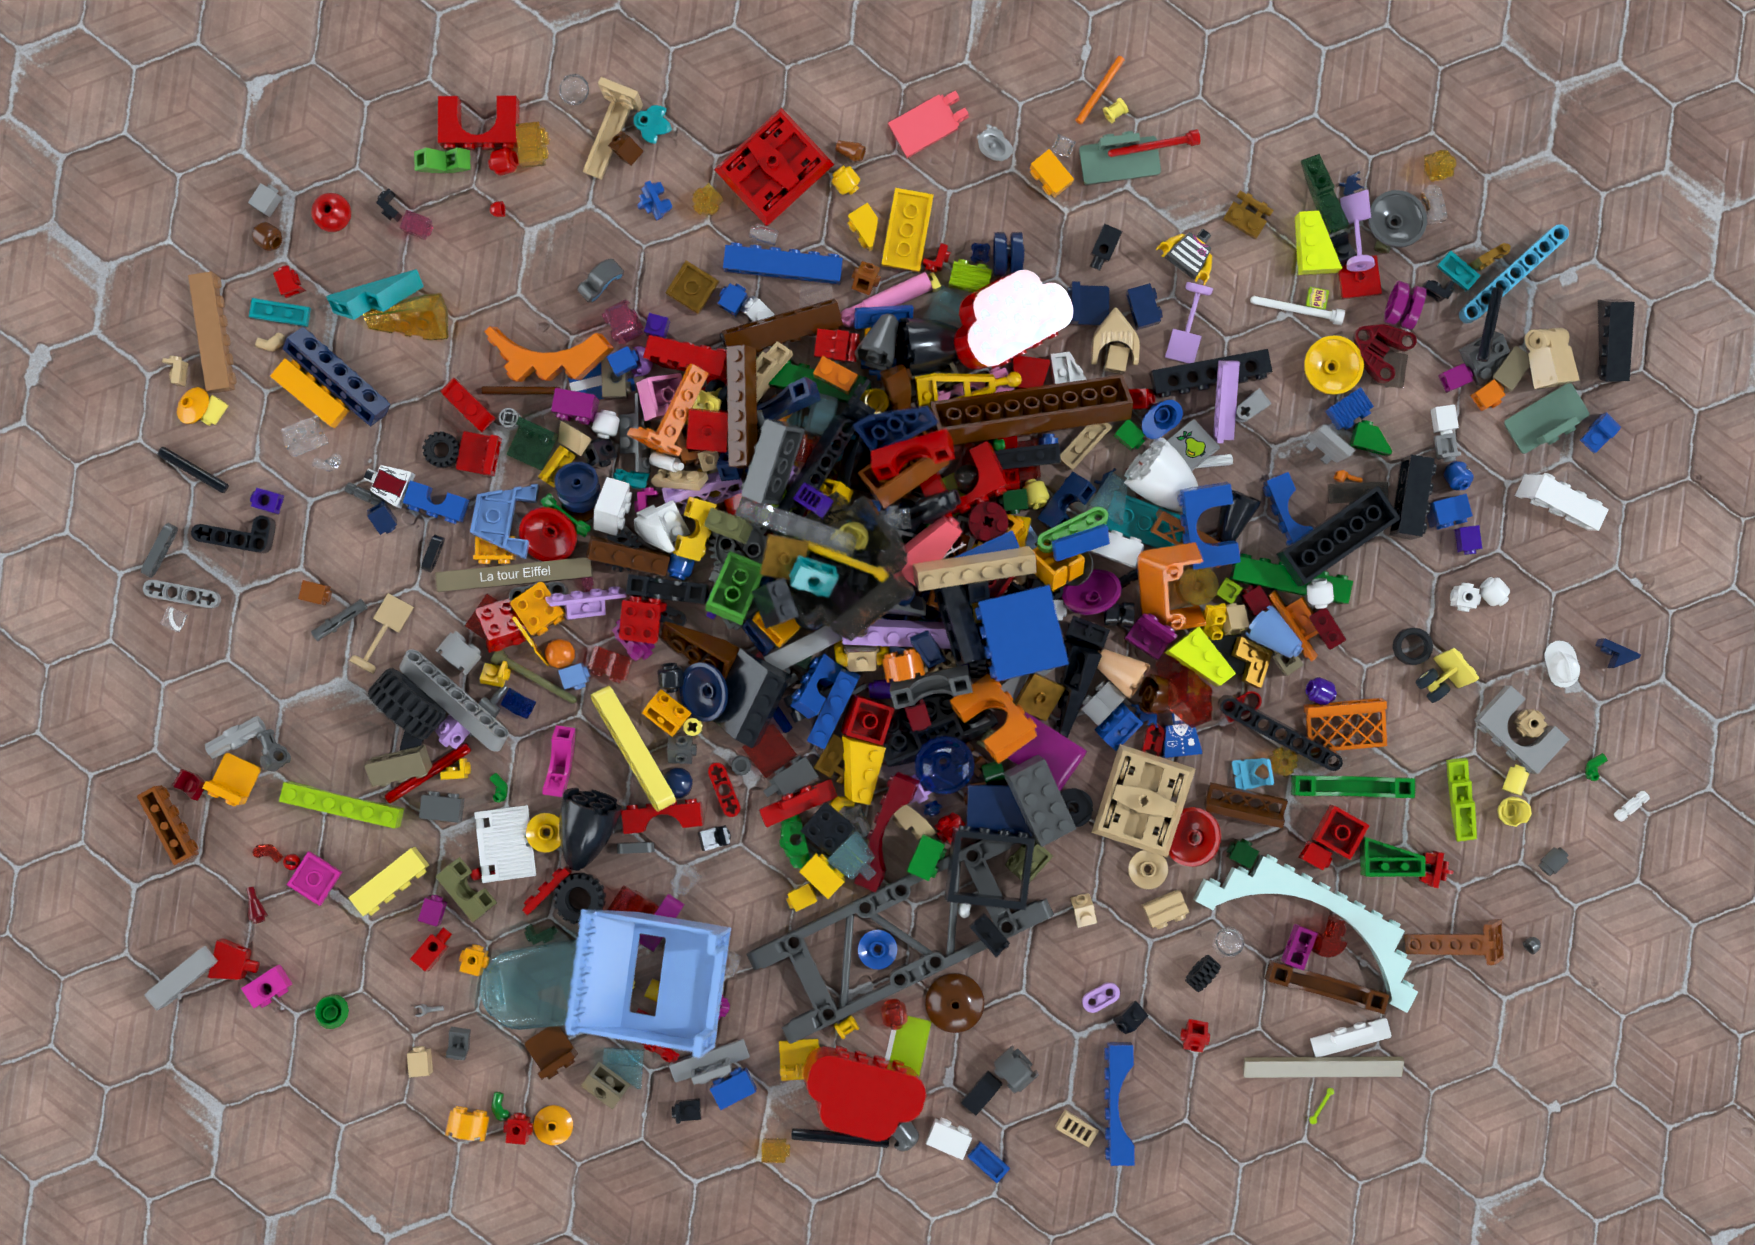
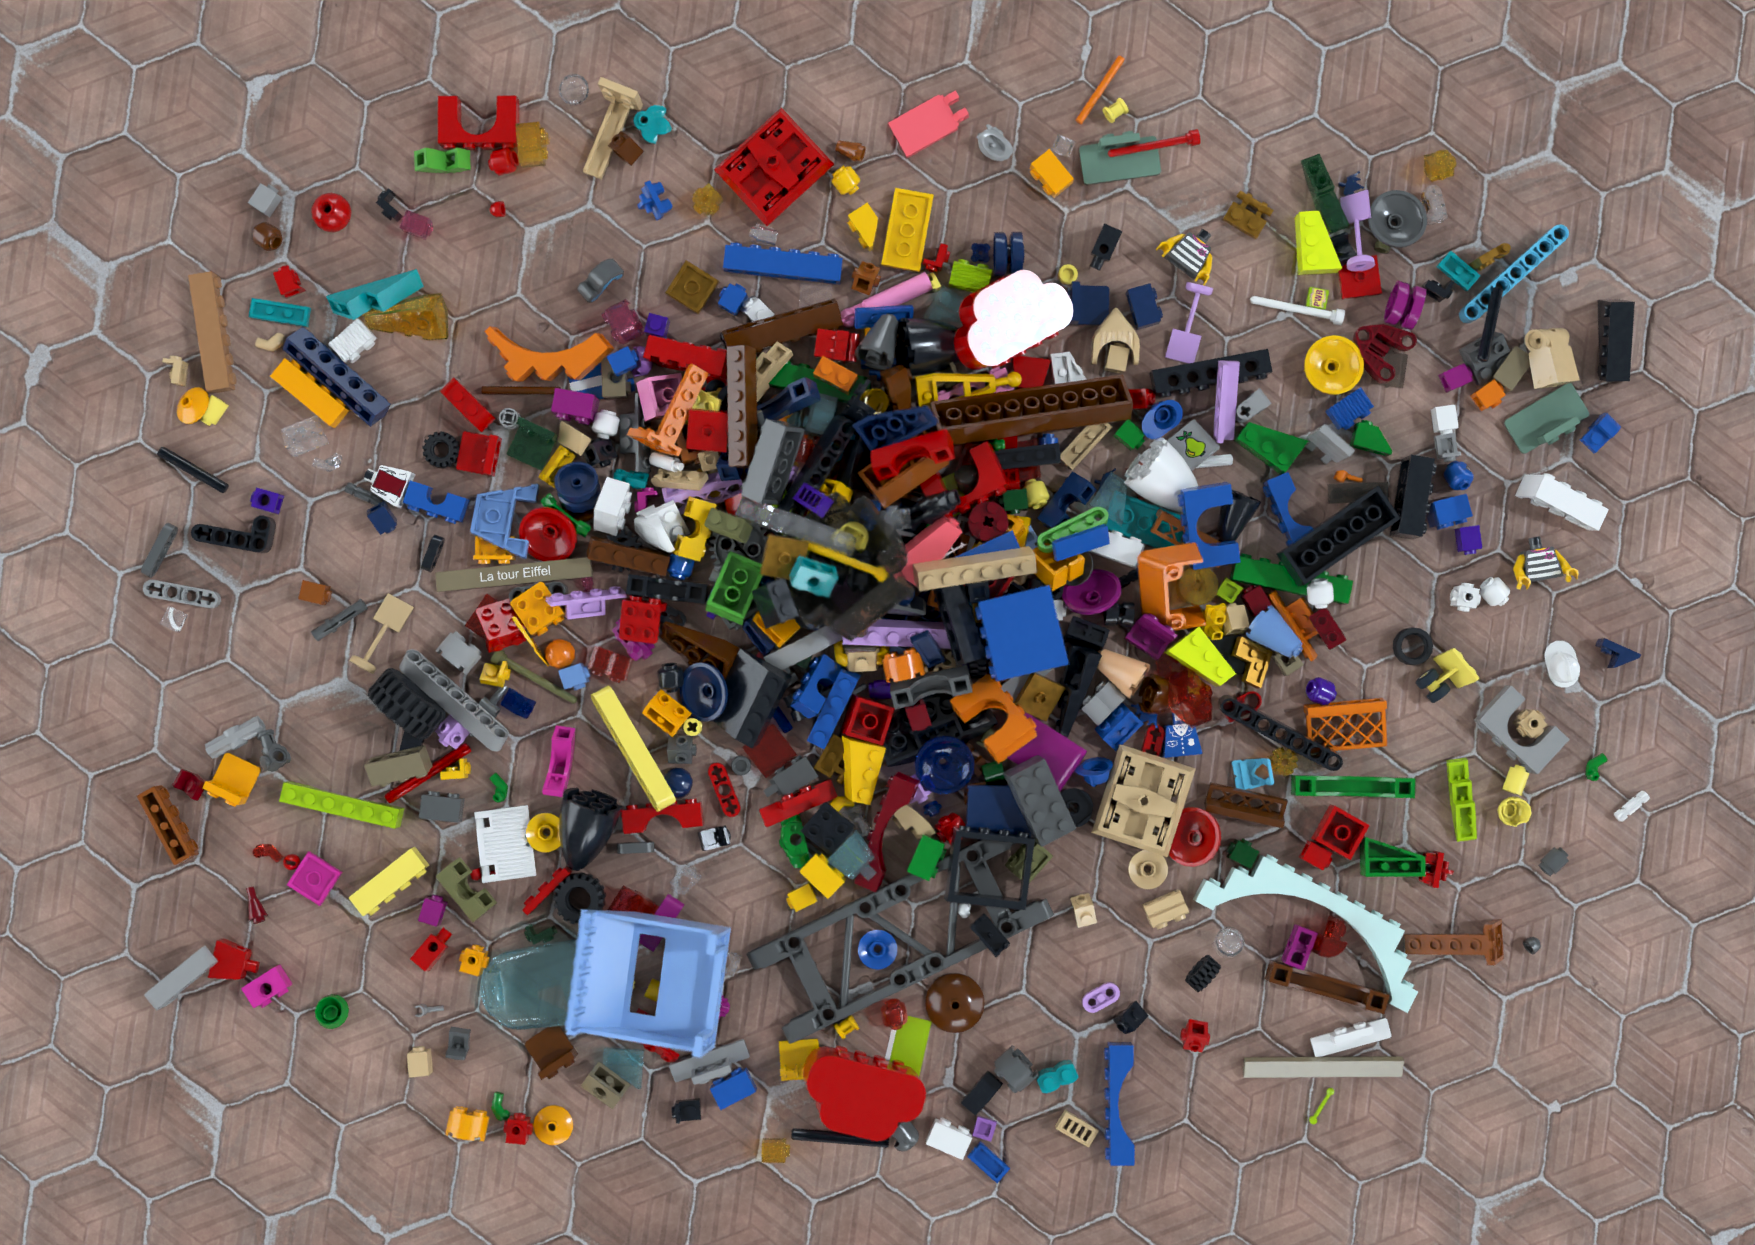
(353, 341): none -> white brick
(984, 1128): none -> medium lavender plate
(1061, 1074): none -> teal brick
(1067, 274): none -> light yellow tile
(1095, 770): none -> blue piece
(1270, 446): none -> green wedge
(1541, 564): none -> torso

